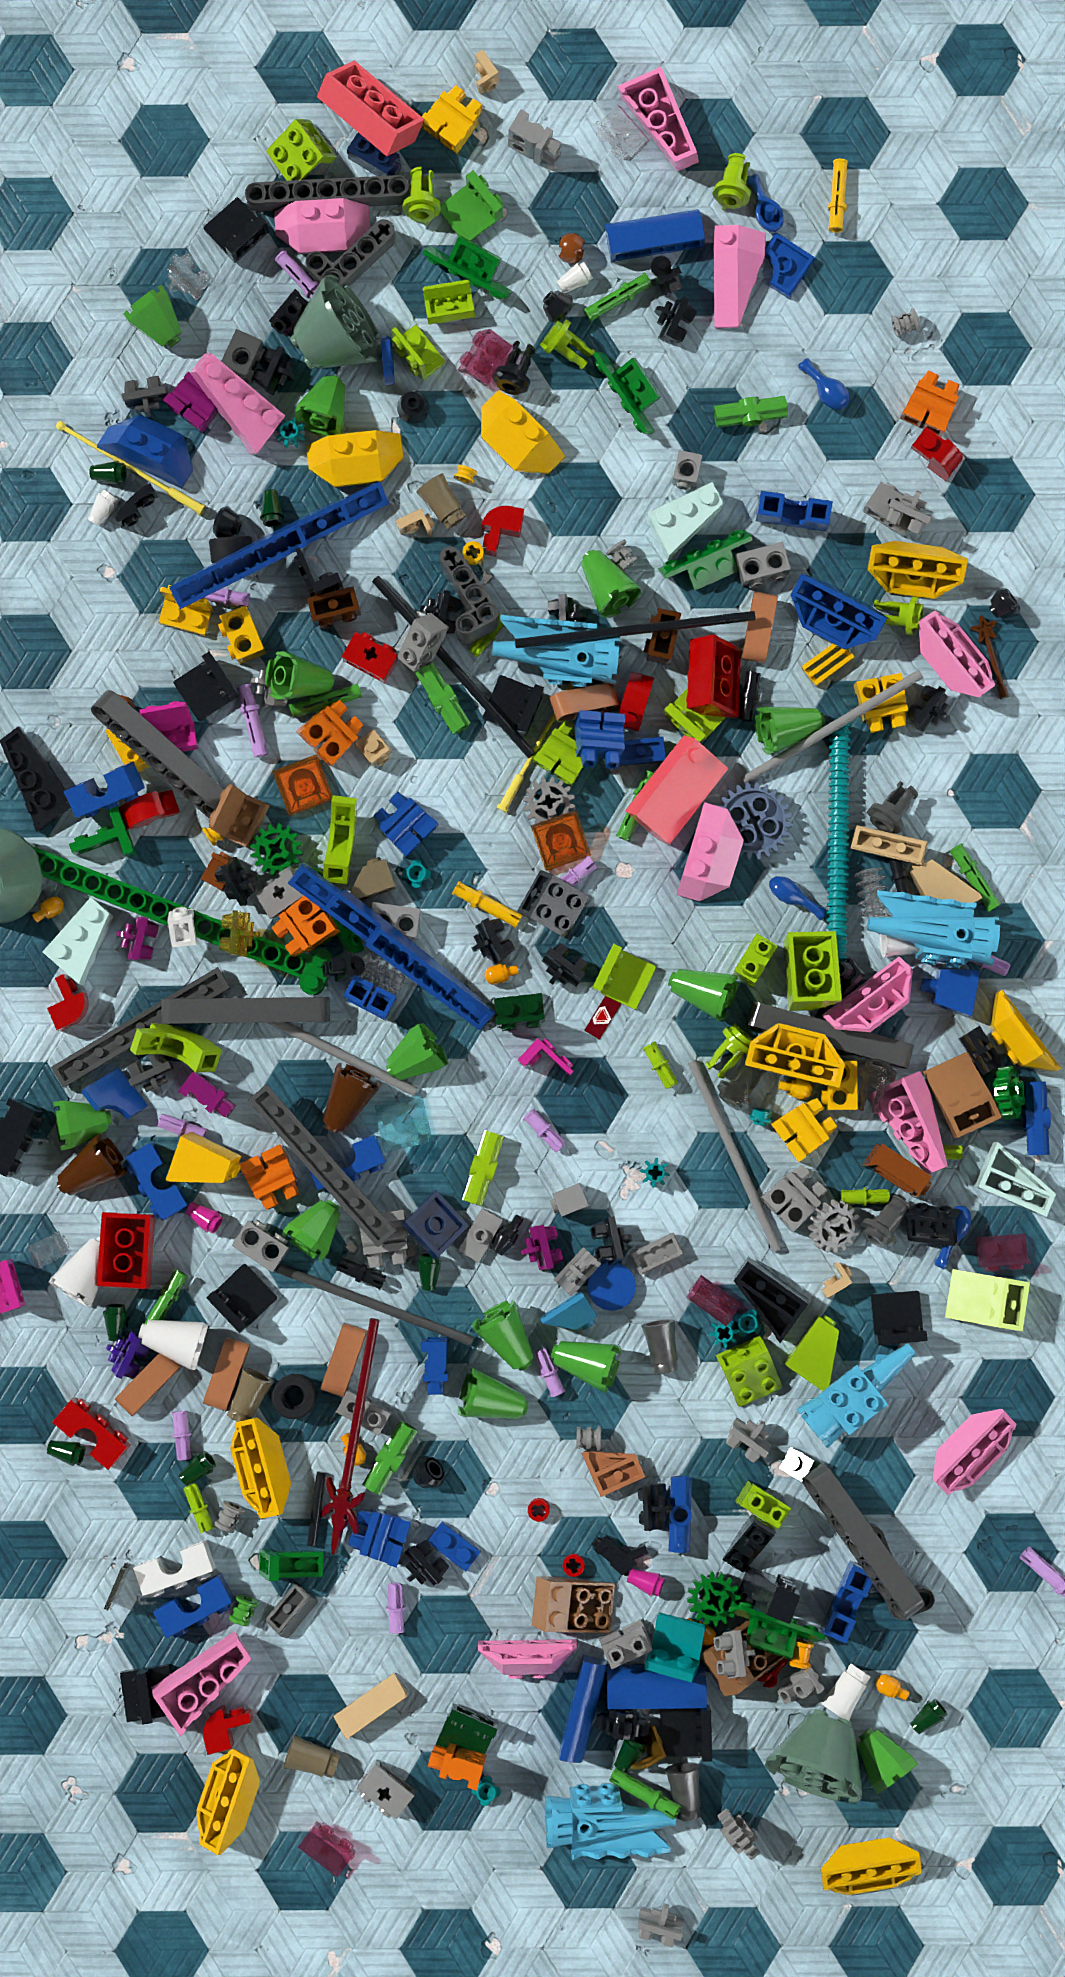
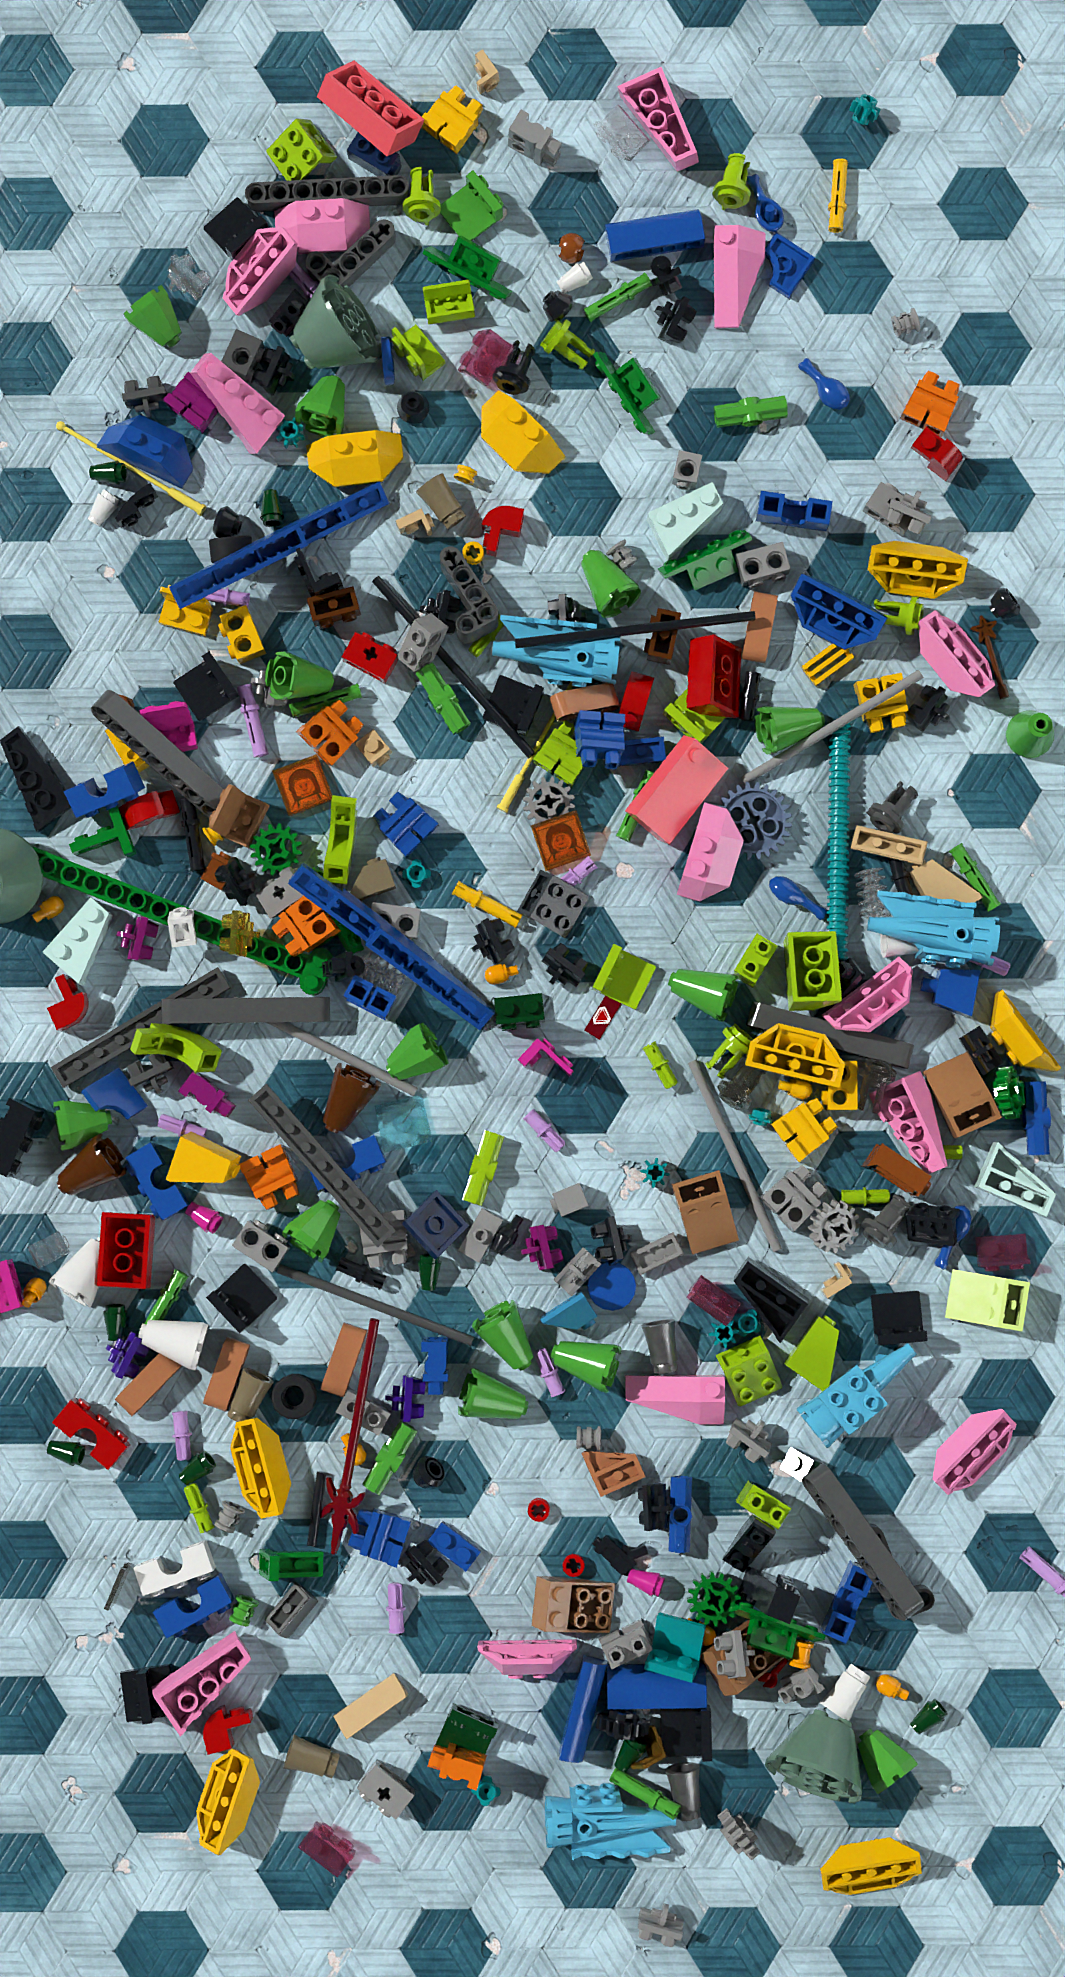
(33, 1291): none -> light orange cylinder
(193, 840): none -> black pin
(259, 269): none -> bright pink wedge
(408, 1409): none -> dark purple hips
(683, 1396): none -> bright pink wedge
(705, 1212): none -> medium nougat slope
(864, 109): none -> teal gear
(1030, 733): none -> bright green cone

